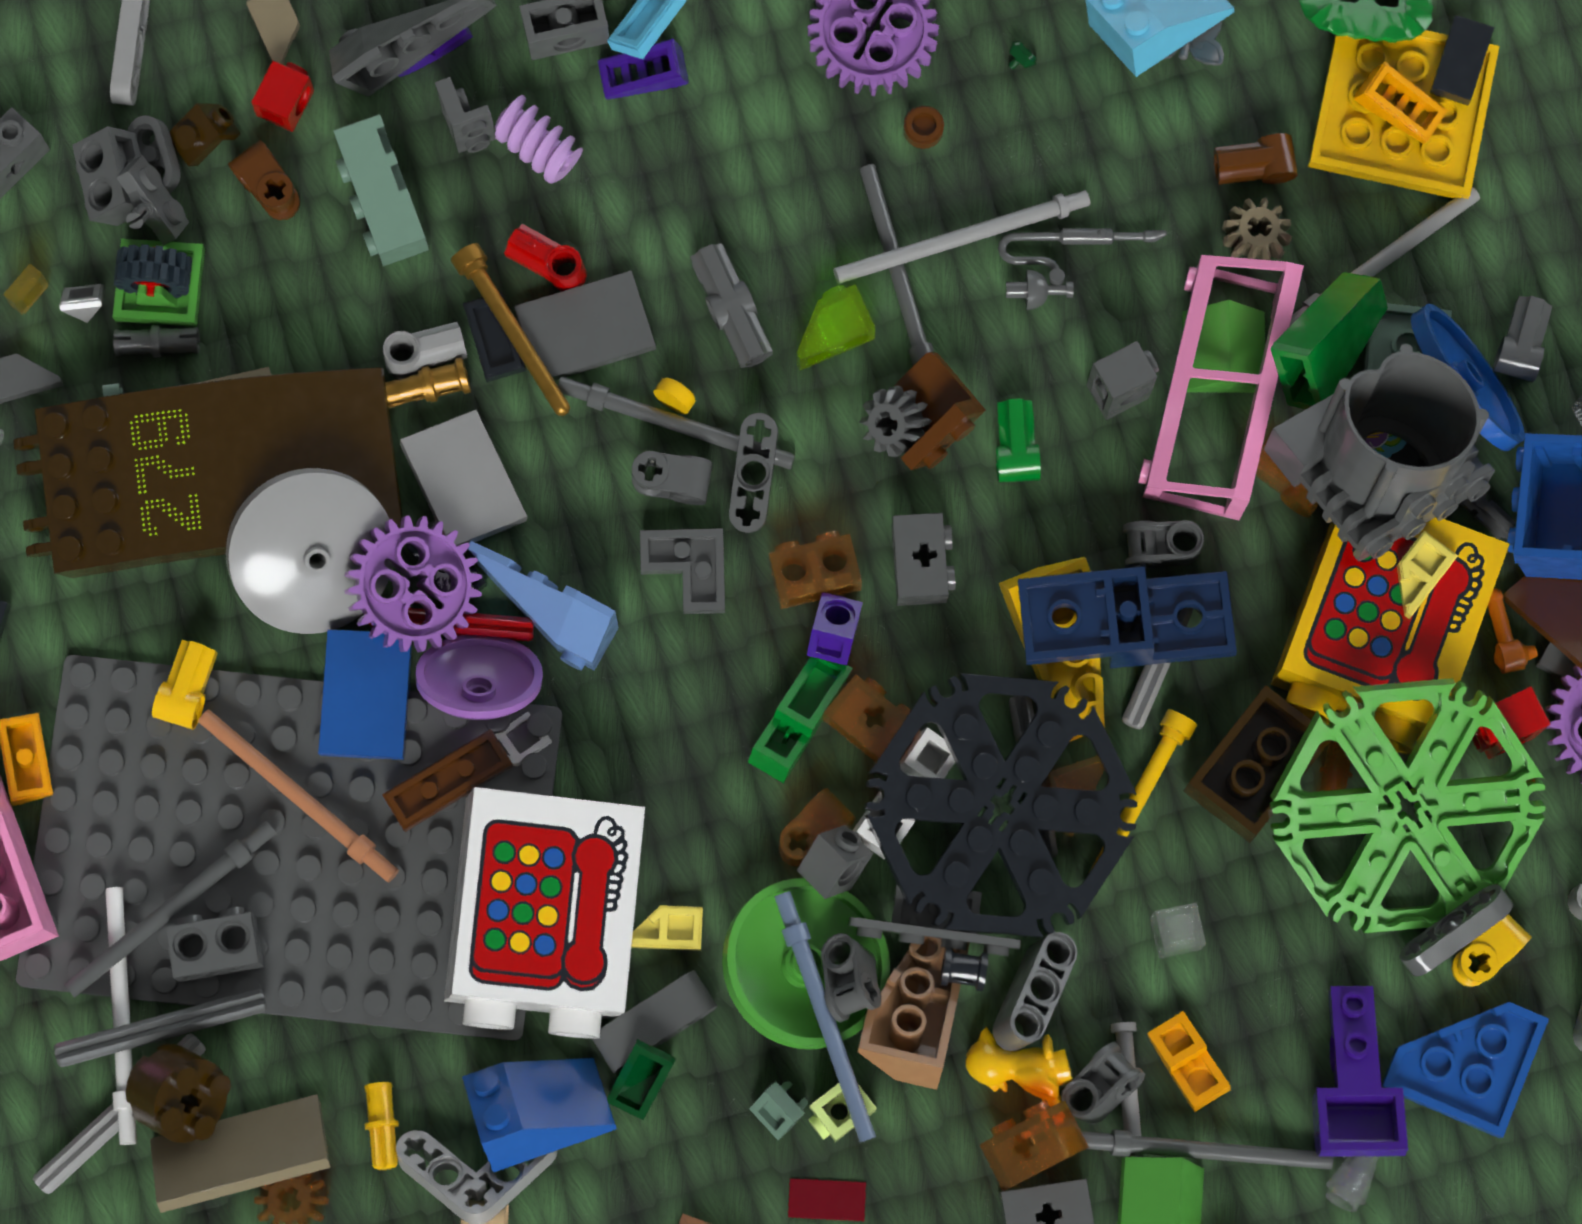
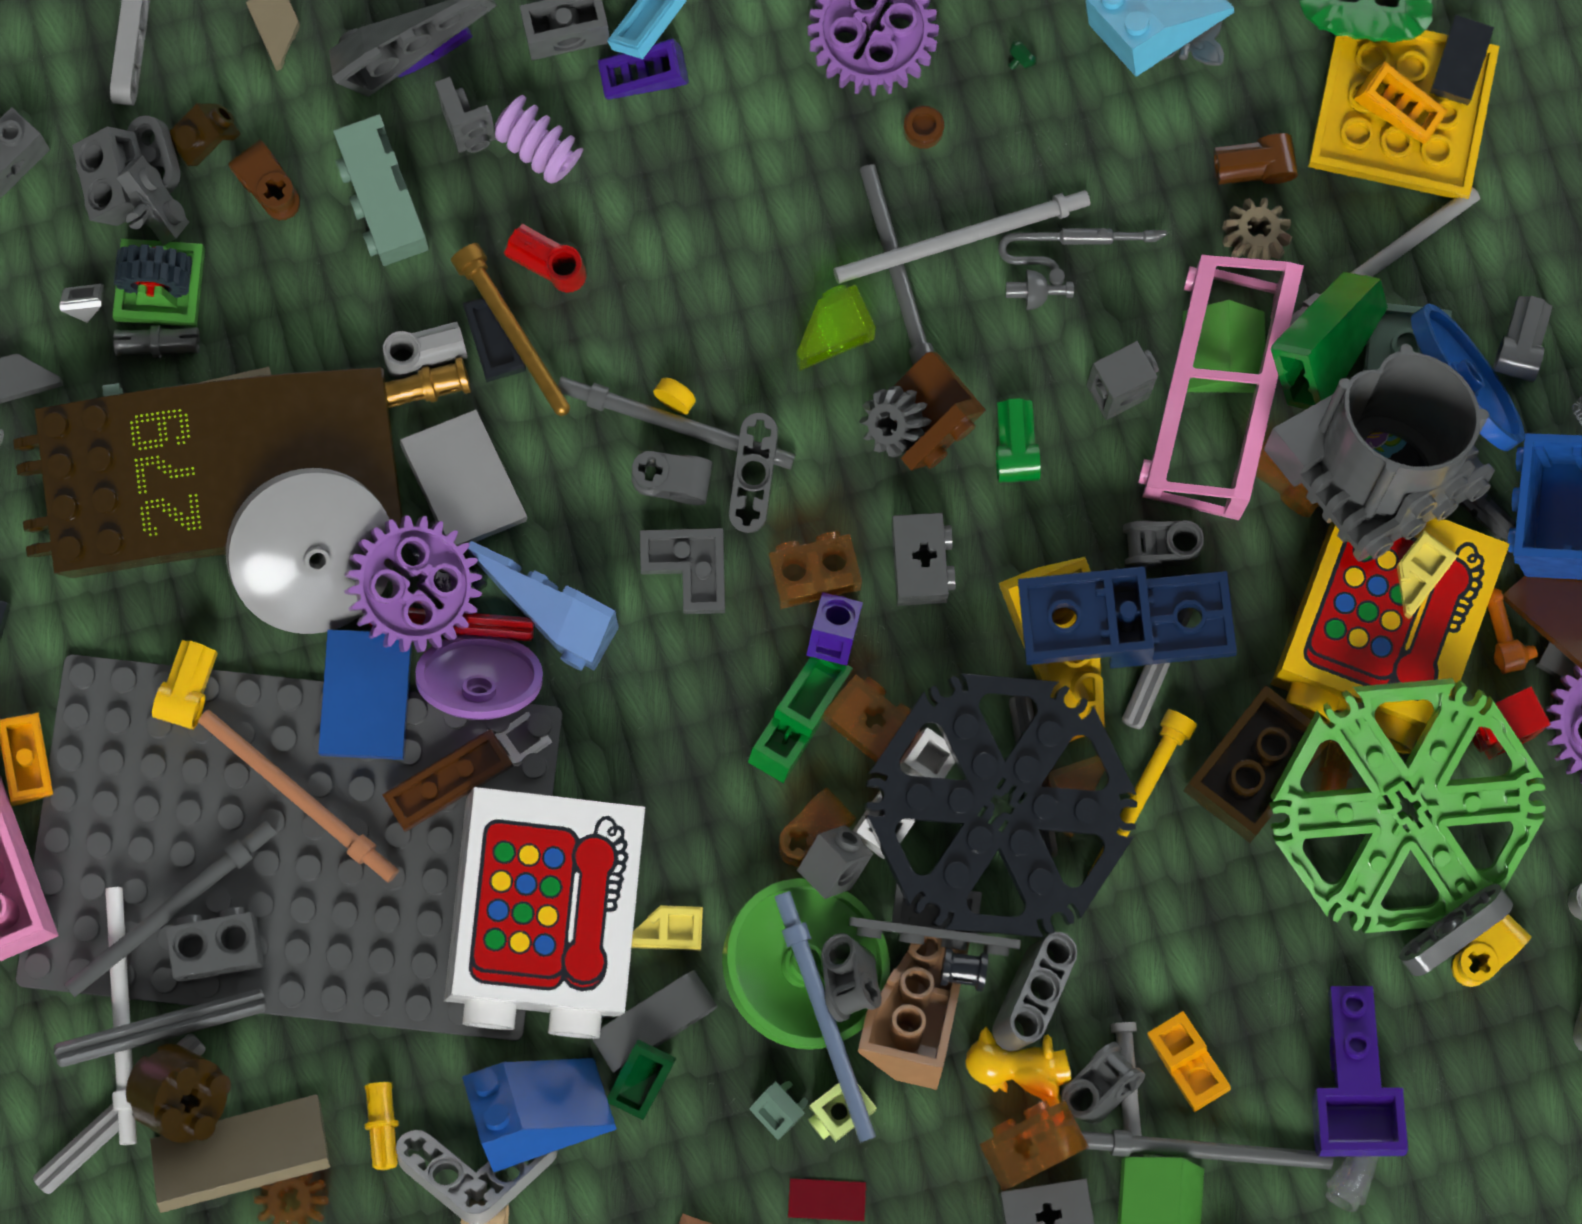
(26, 289): clear yellow tile -> none
(283, 95): red brick -> none
(587, 325): dark grey tile -> none
(731, 305): dark grey piece -> none
(1177, 930): clear brick -> none
(1471, 1067): blue plate -> none

